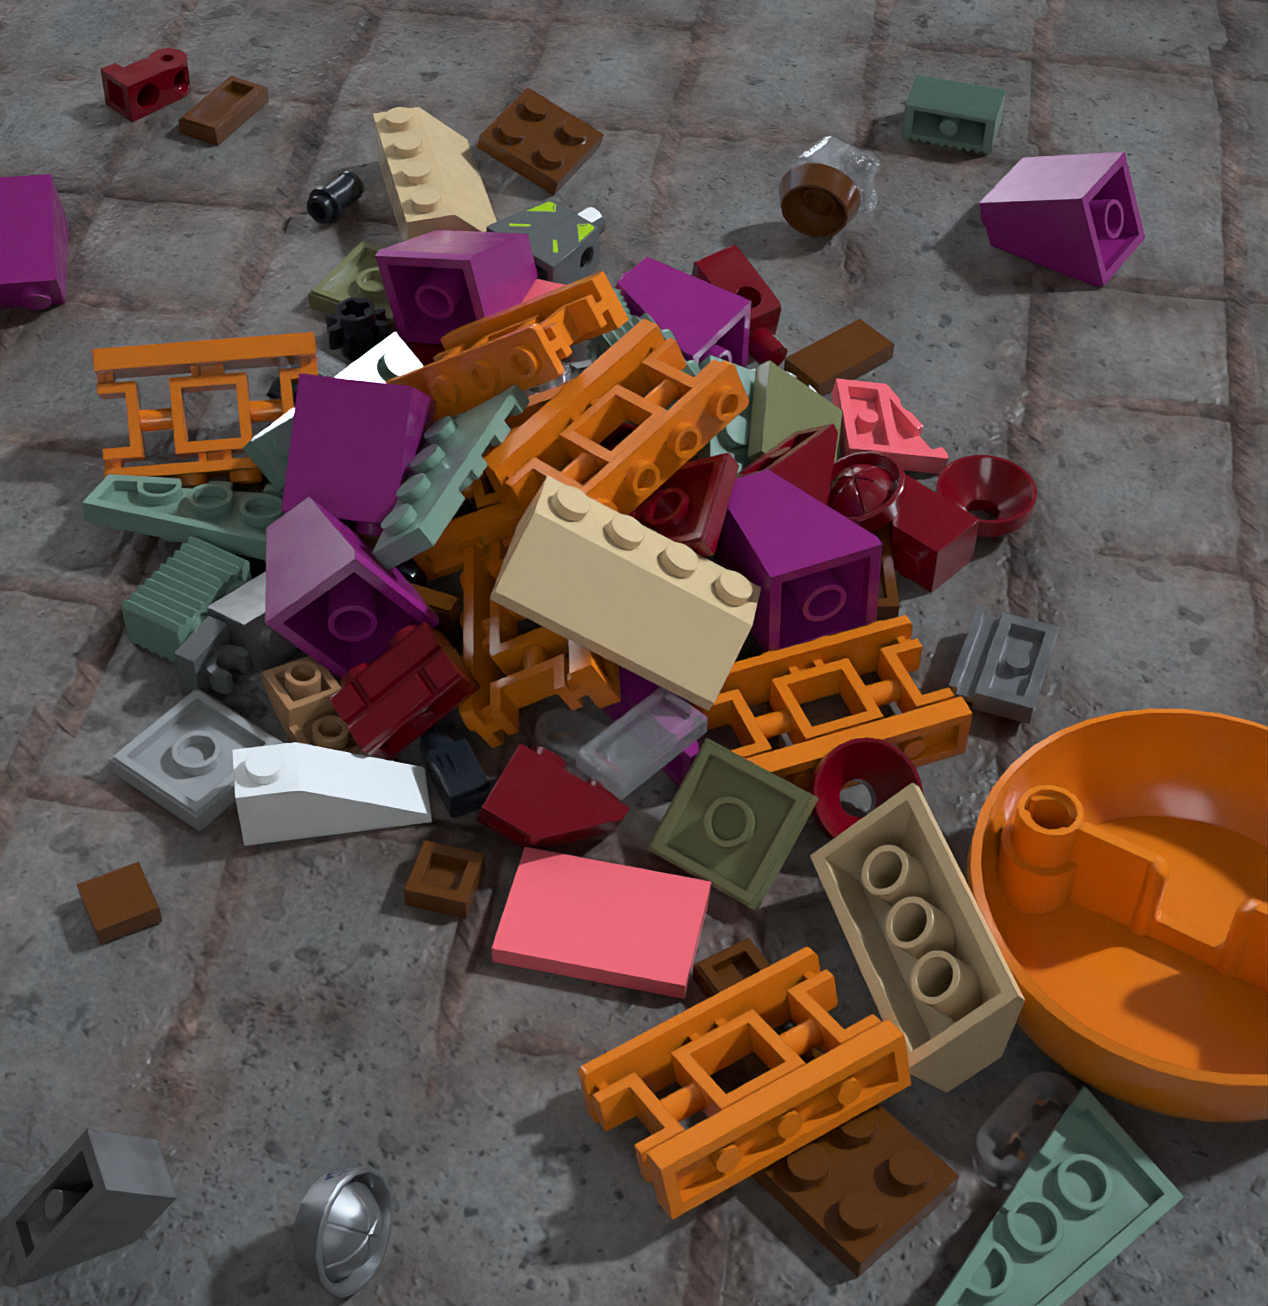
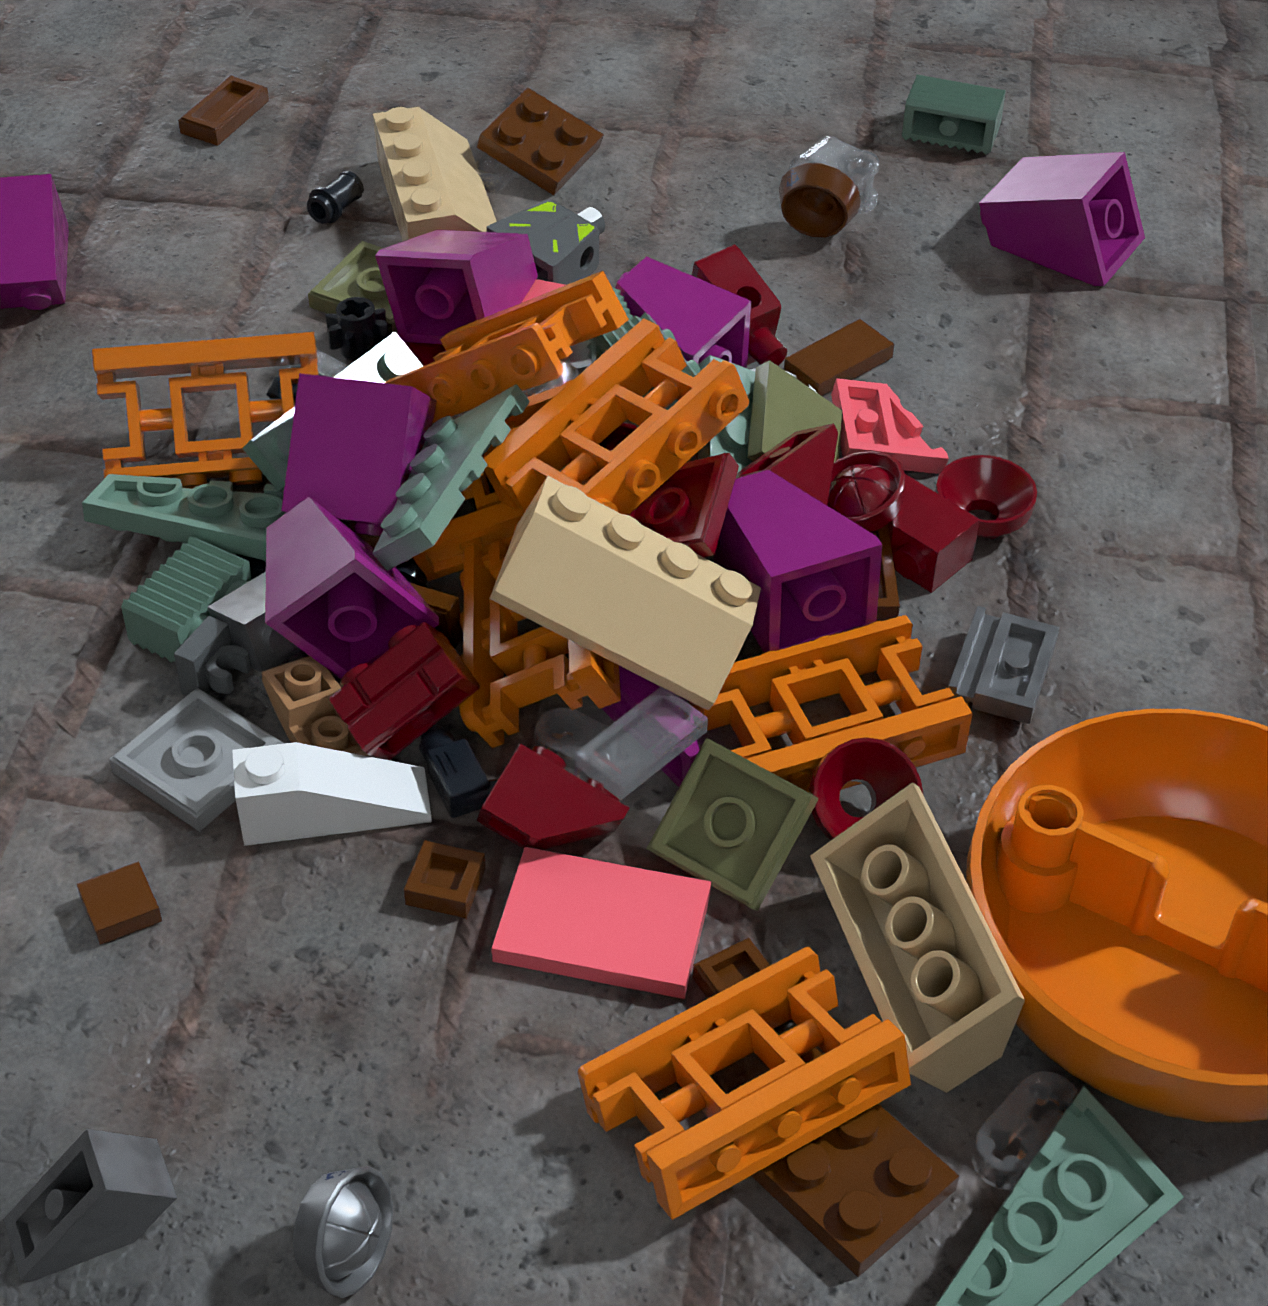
(147, 83): dark red leg -> none

